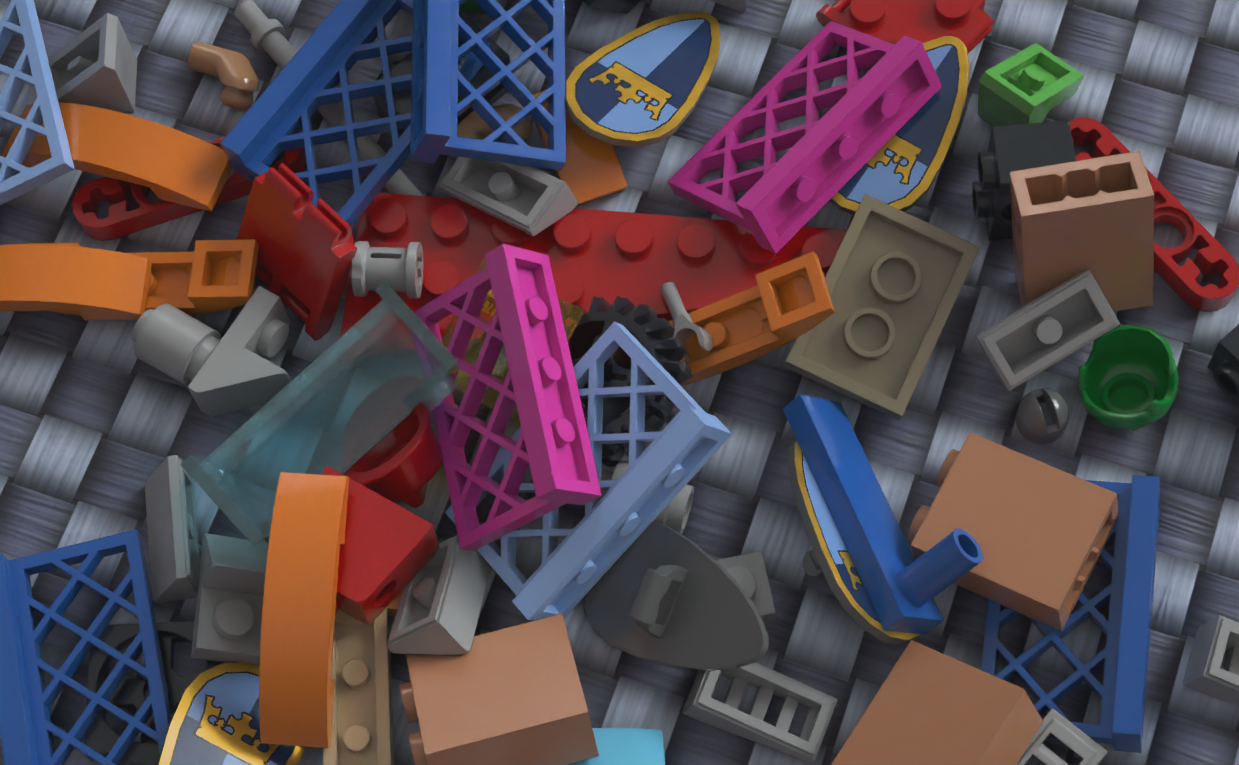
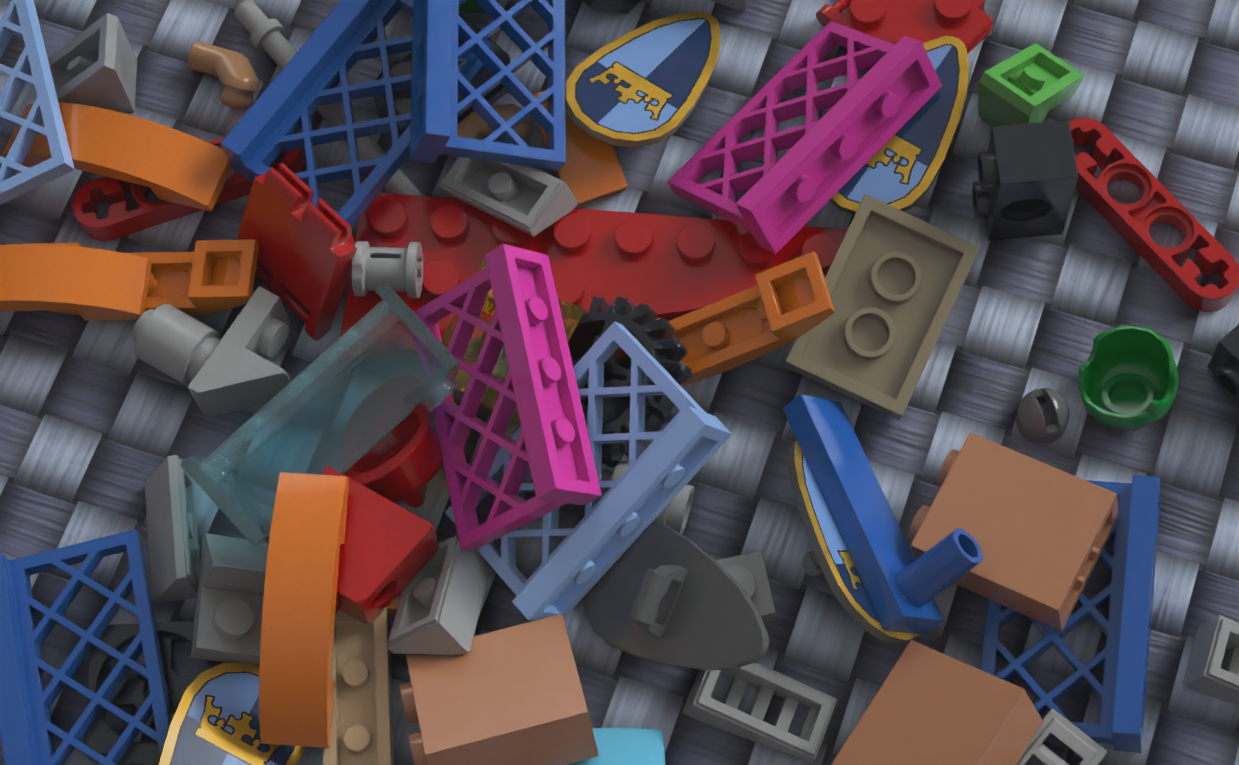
(682, 321): light grey hand -> none
(1047, 330): light grey slope -> none
(1084, 218): nougat brick -> none

